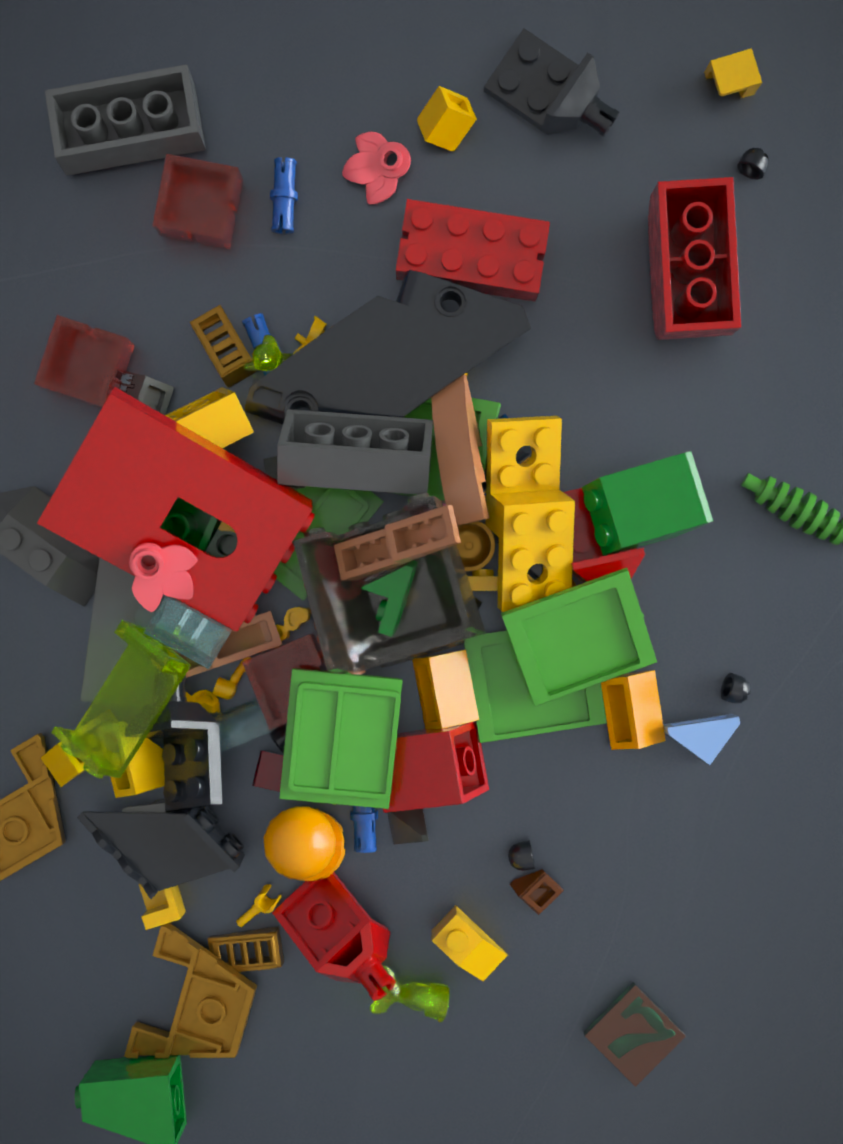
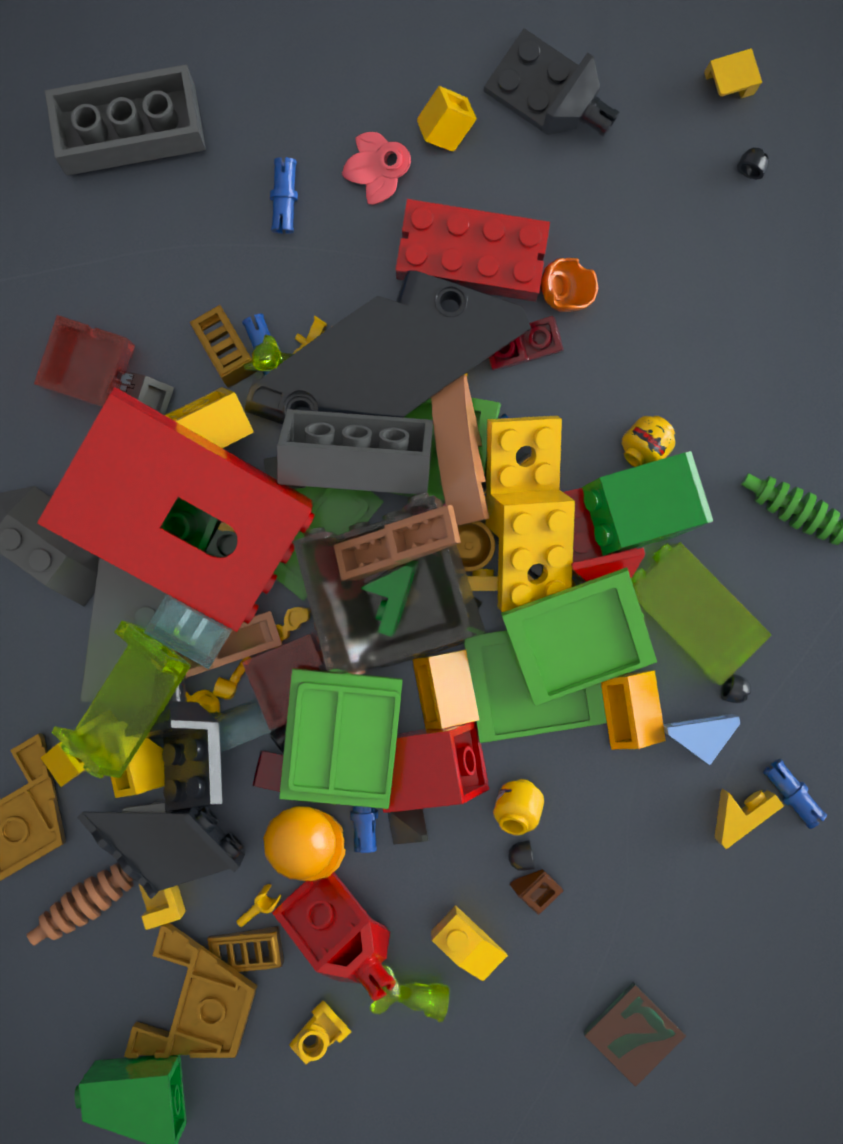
(81, 904): none -> nougat piece
(165, 577): coral plate -> none
(197, 201): clear red piece -> none
(326, 1028): none -> yellow plate
(518, 807): none -> yellow head
(538, 342): none -> dark red slope
(568, 285): none -> orange hair
(648, 440): none -> yellow head
(694, 258): red brick -> none
(698, 612): none -> clear neon green panel
(736, 822): none -> yellow slope
(795, 793): none -> blue pin

